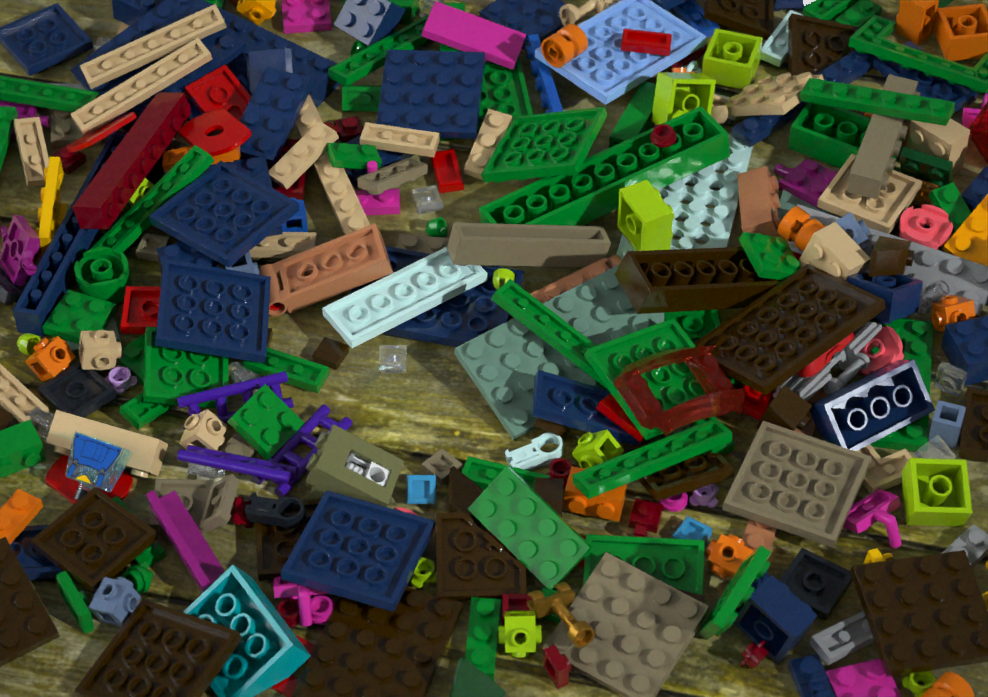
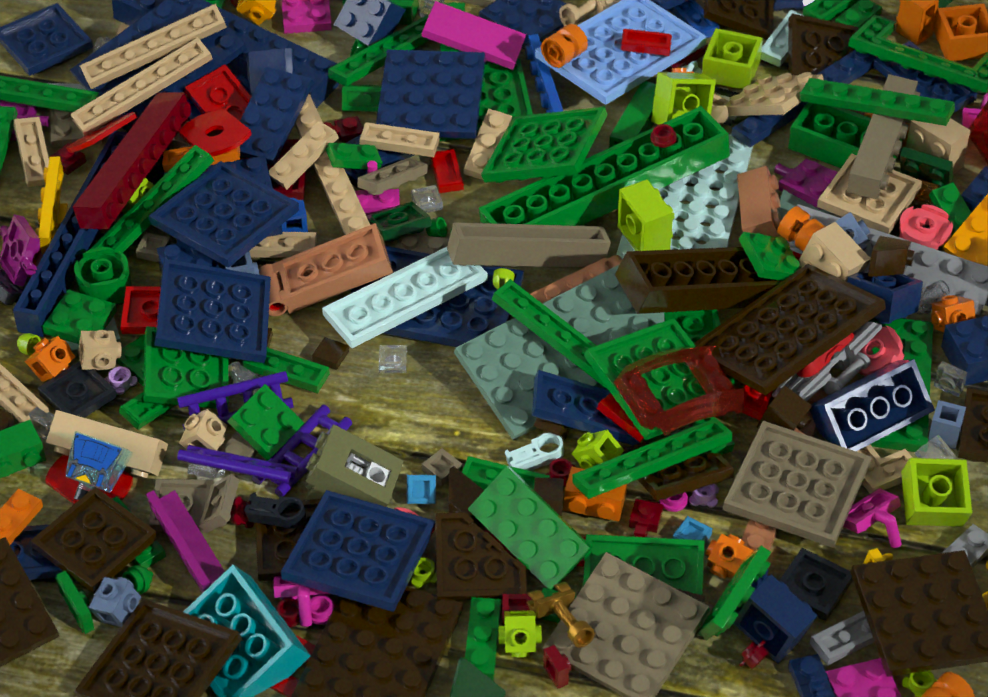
(400, 221): none -> dark green plate

